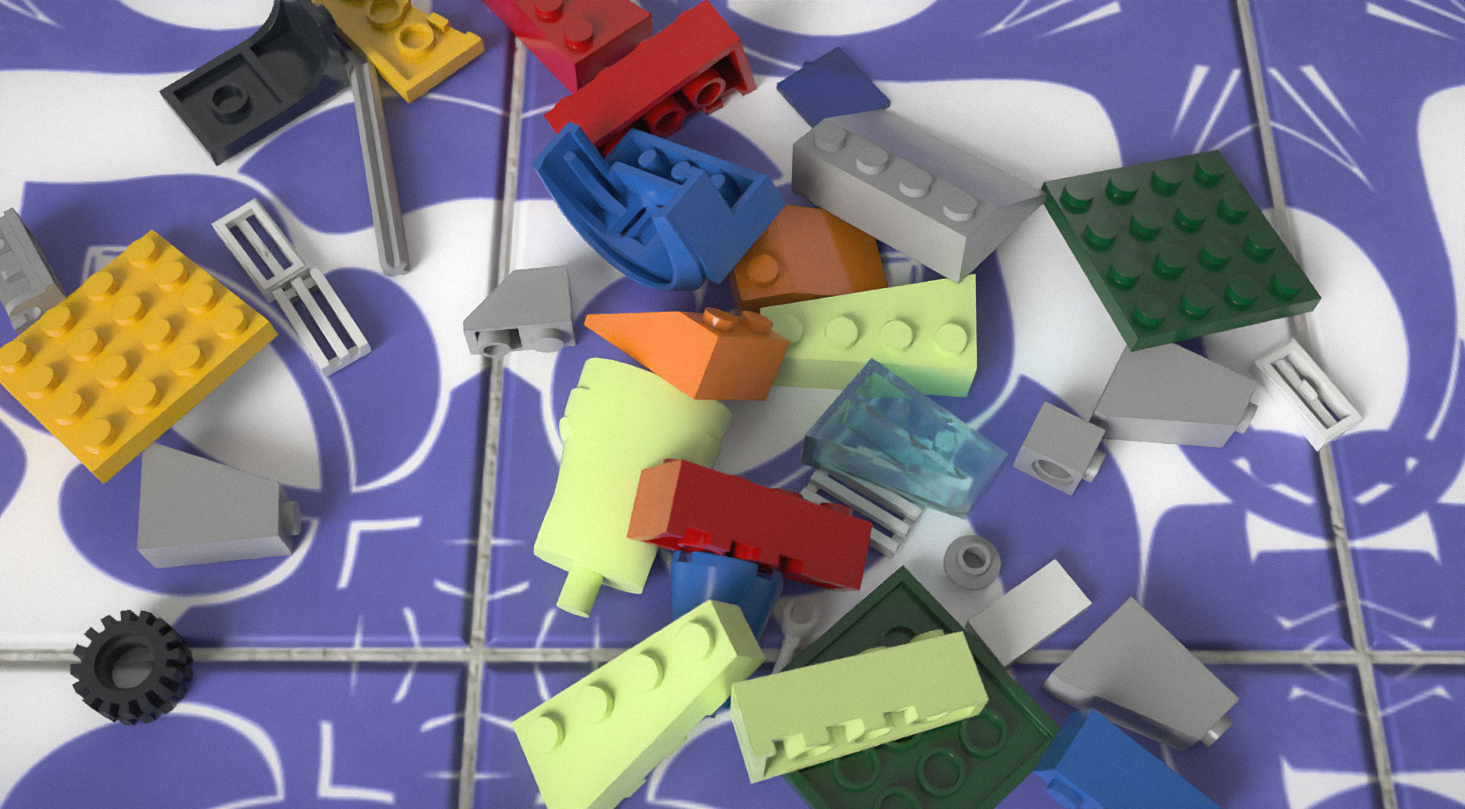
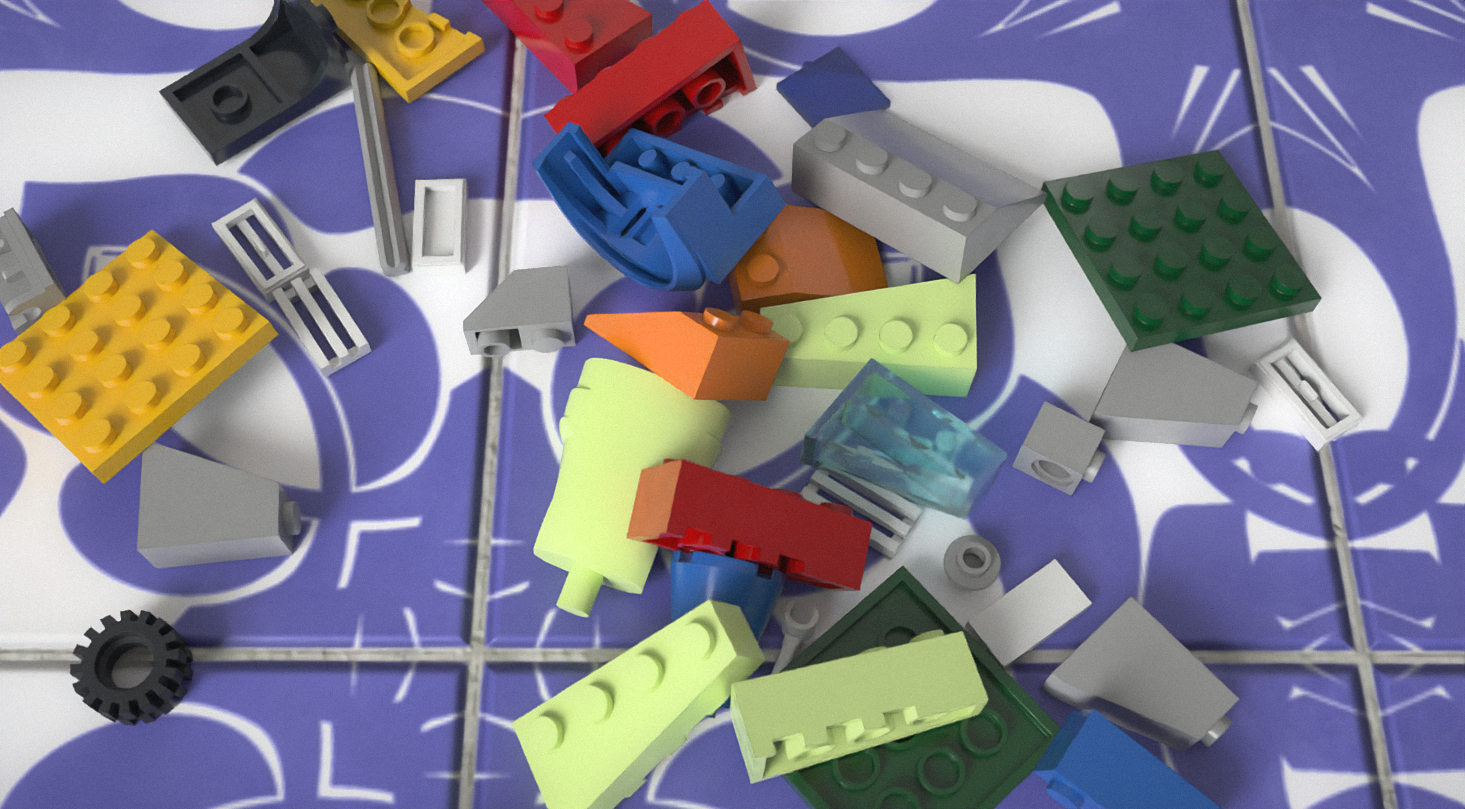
(440, 227): none -> white tile

